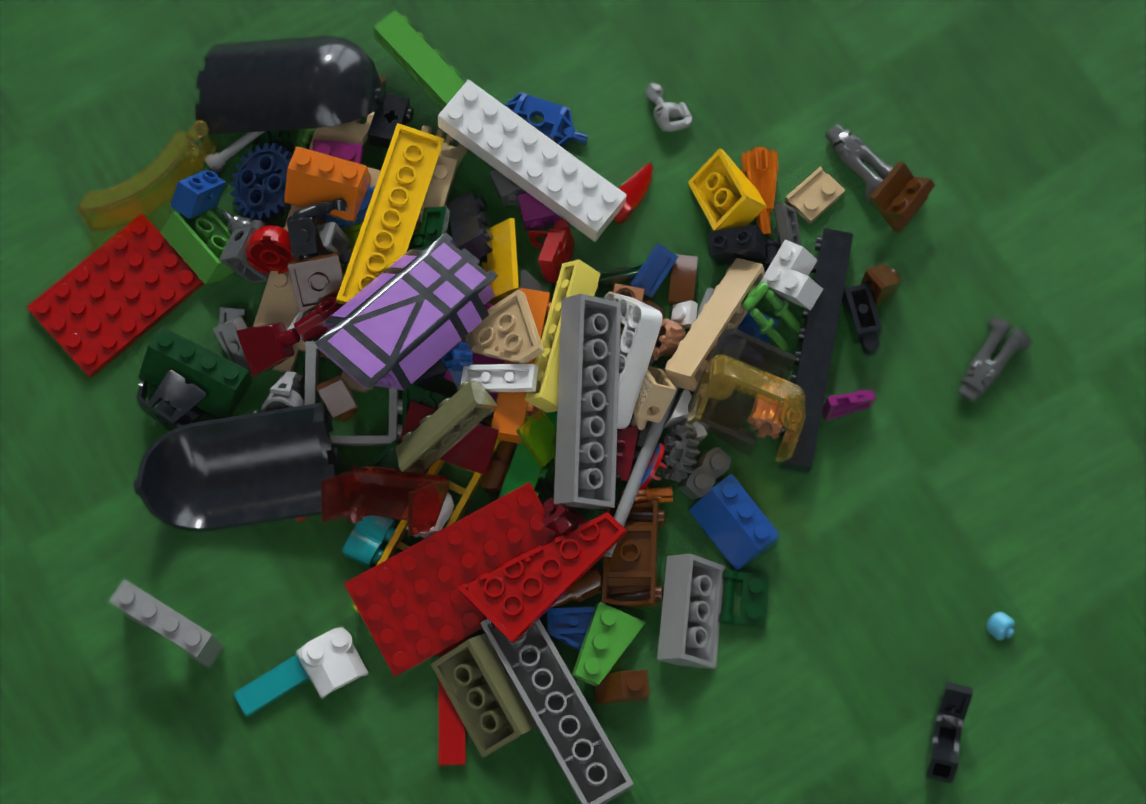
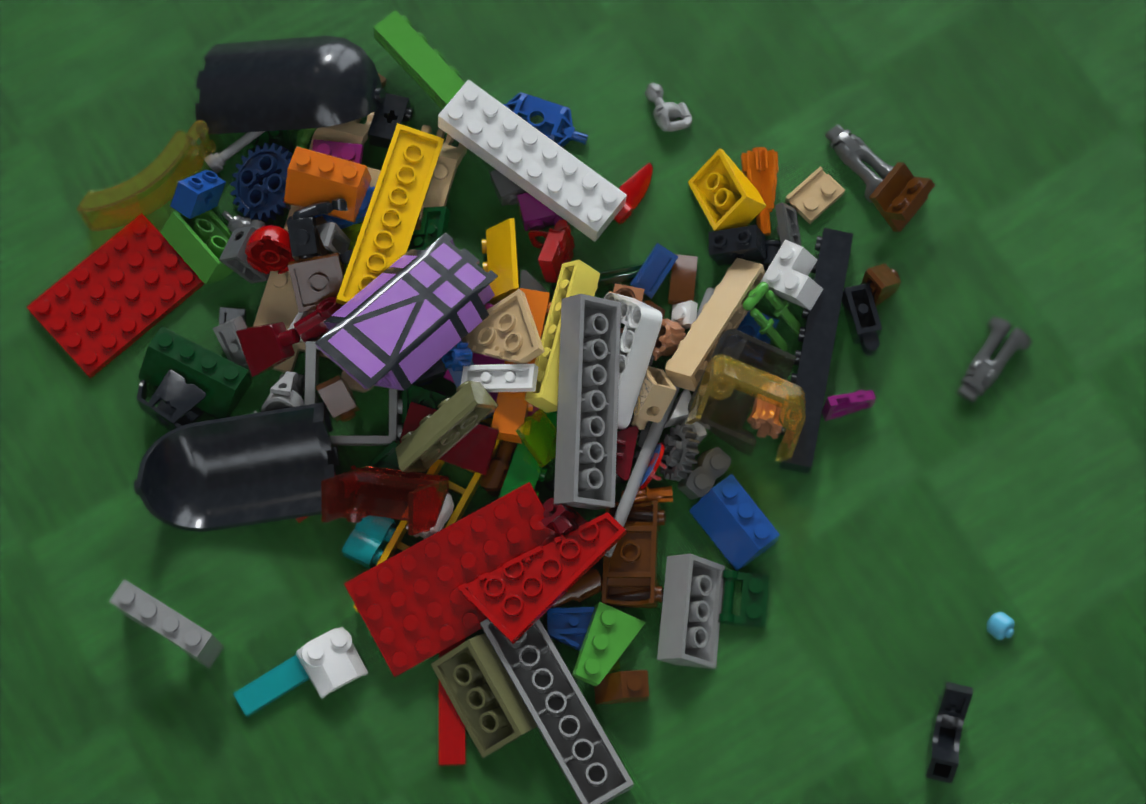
(470, 224): black brick -> none

